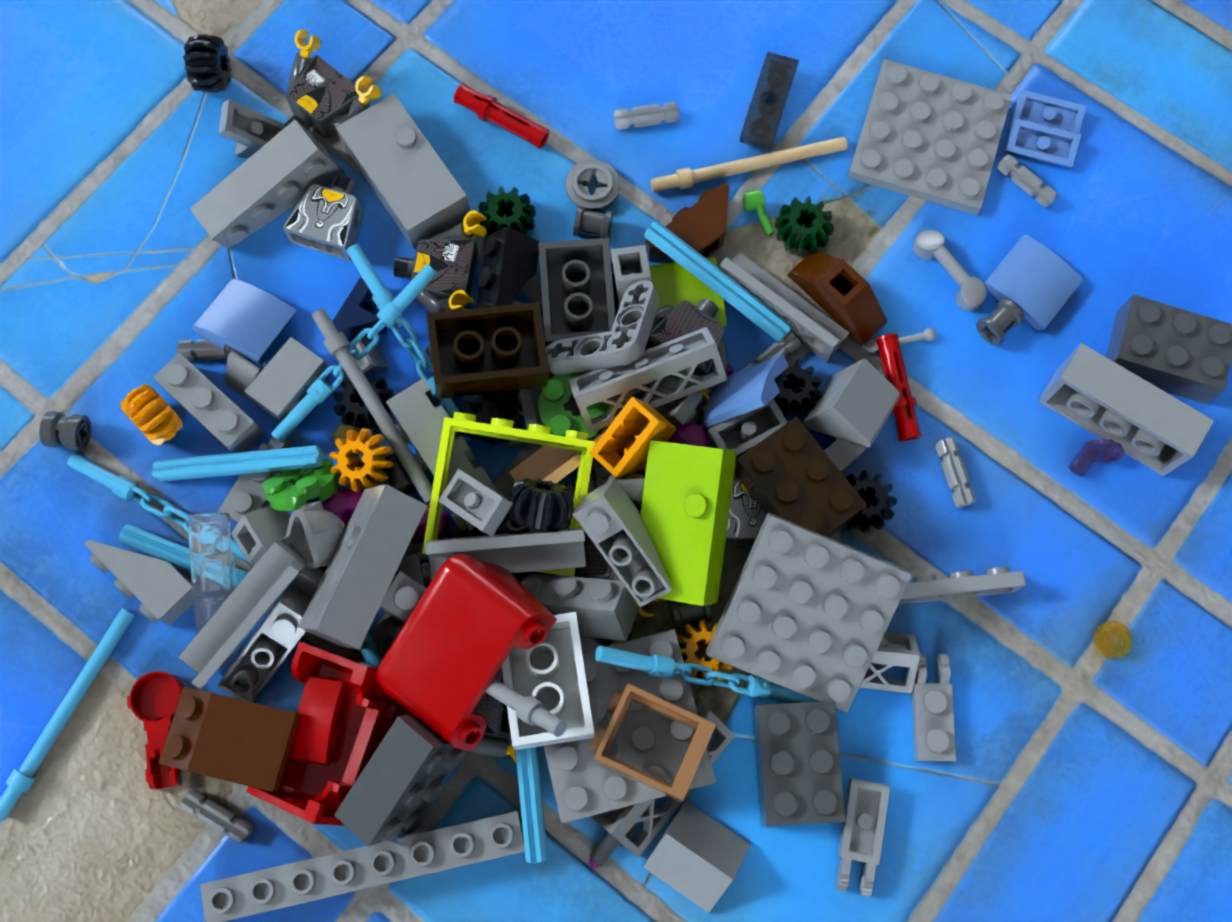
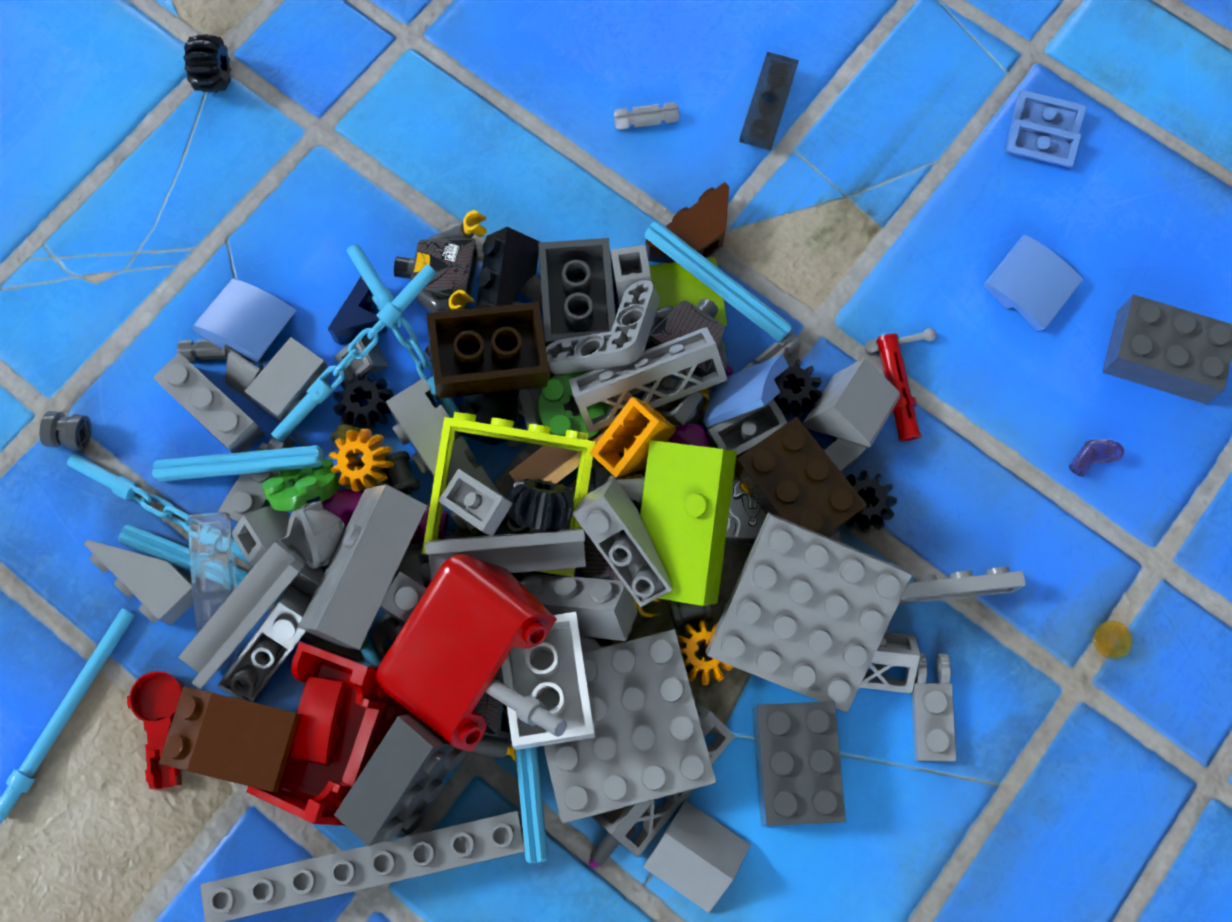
(151, 414): light orange gear -> none
(217, 816): light grey axle -> none
(246, 127): light grey slope -> none
(266, 185): light grey wedge -> none
(321, 94): torso -> none
(326, 219): light grey torso -> none
(338, 345): light grey bar -> none
(403, 170): light grey brick -> none
(491, 110): red pin -> none
(507, 204): dark green gear -> none
(583, 174): light grey gear -> none
(592, 223): dark grey bush -> none
(605, 737): medium nougat window -> none
(664, 668): medium azure piece -> none
(686, 178): tan bar -> none
(755, 200): bright green hand -> none
(808, 216): dark green gear -> none
(808, 324): light grey fence -> none
(840, 294): reddish brown slope -> none
(862, 832): light grey hinge -> none
(930, 137): light grey plate -> none
(955, 472): light grey axle -> none
(972, 290): light grey bar -> none
(999, 322): dark grey bush -> none
(1027, 180): light grey axle -> none
(1125, 409): light grey brick -> none

